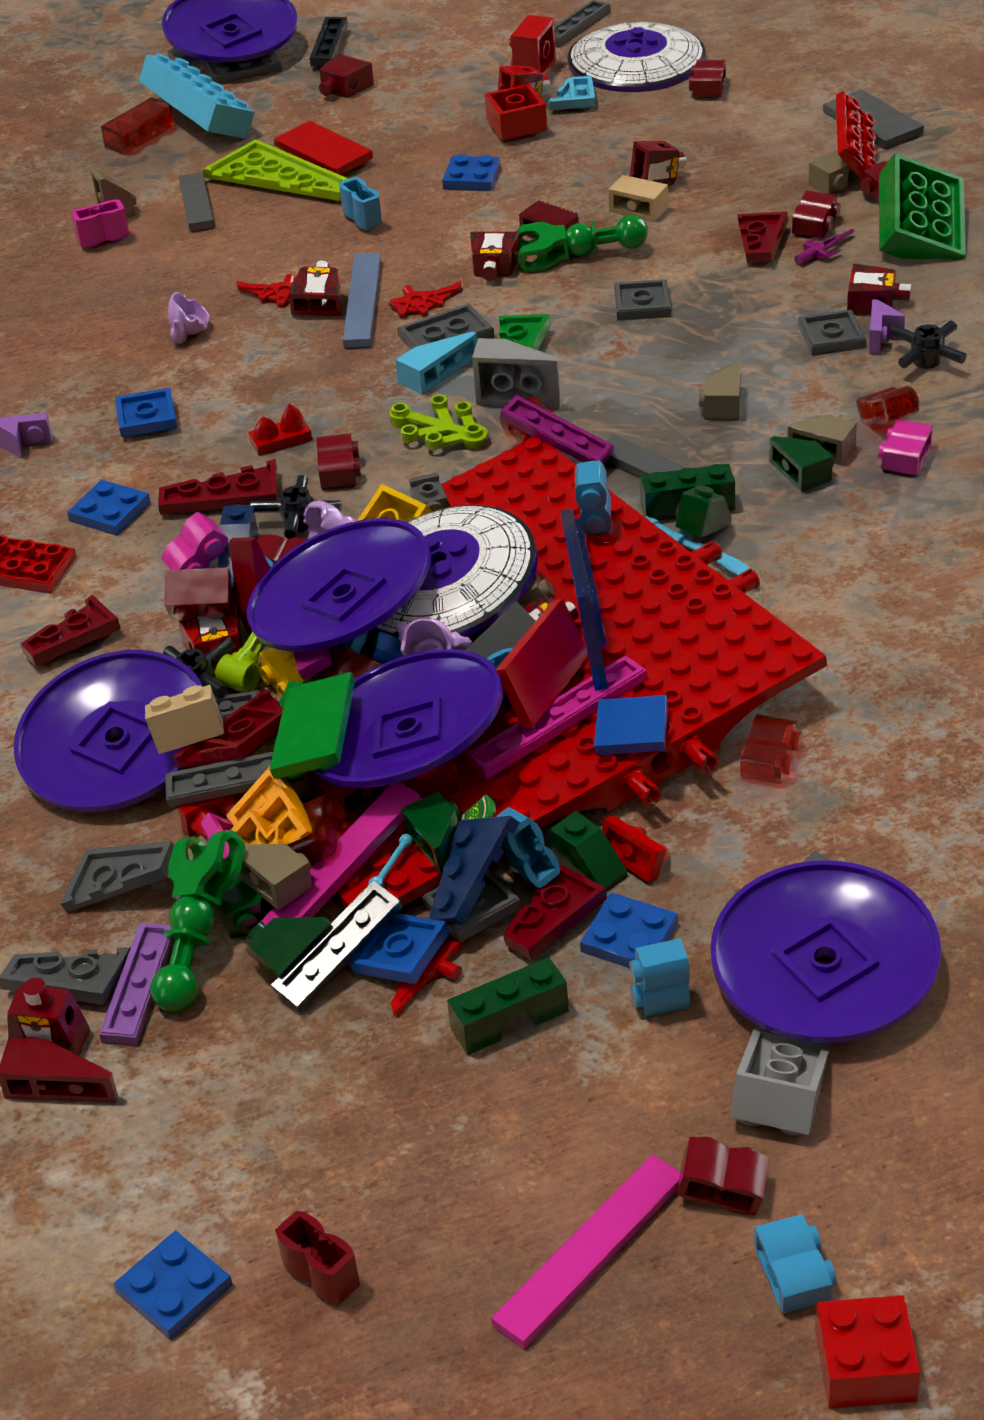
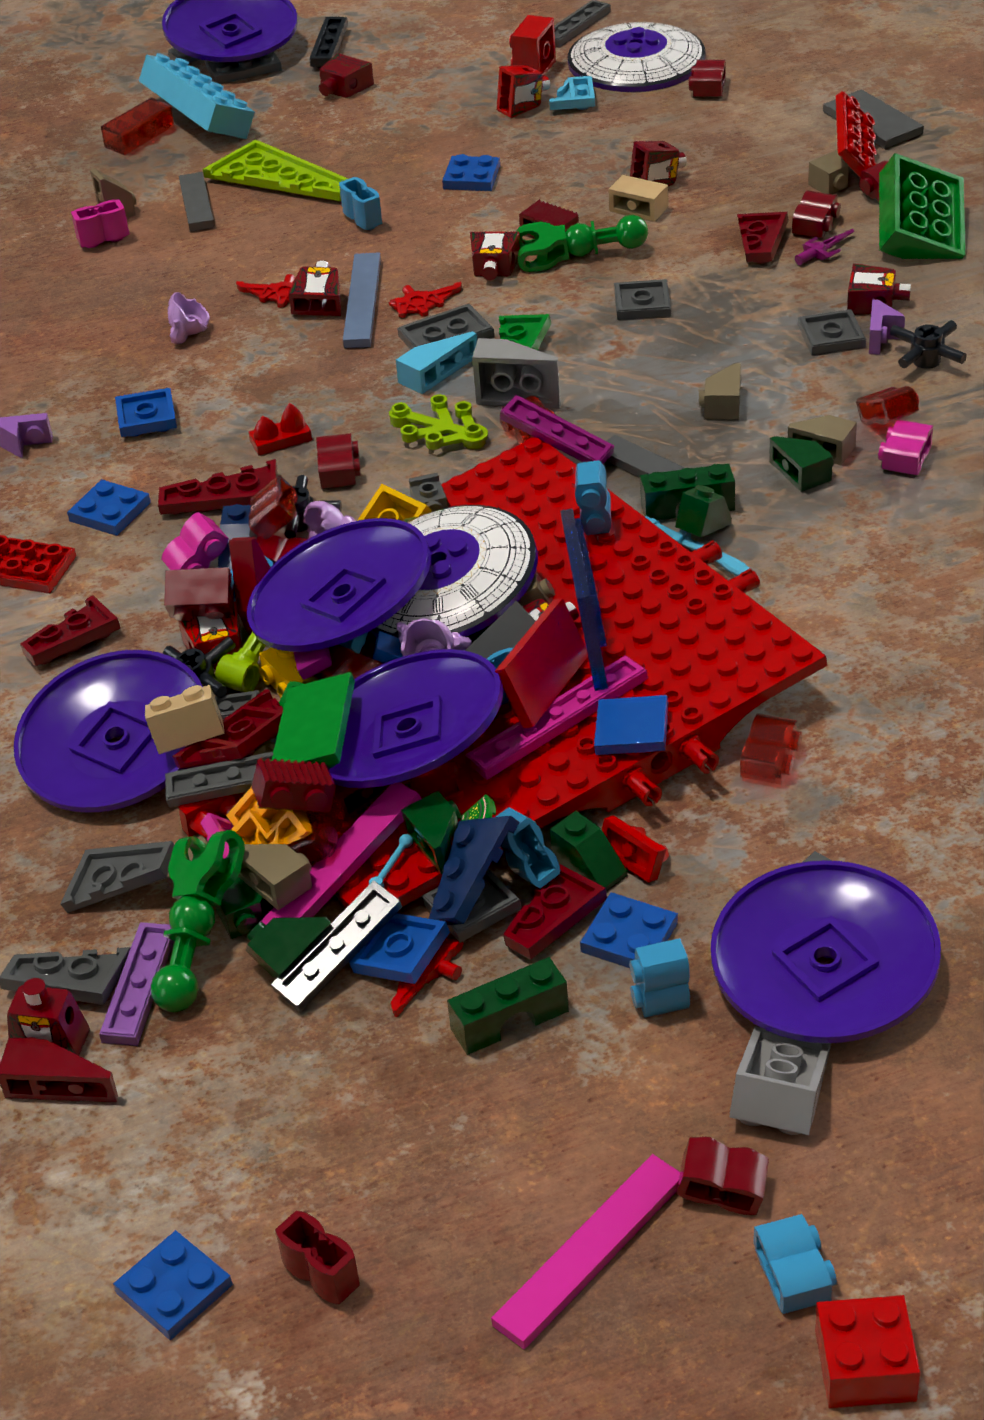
(272, 508): none -> clear red brick
(293, 785): none -> dark red brick
(323, 148): red tile -> none
(516, 112): red brick -> none

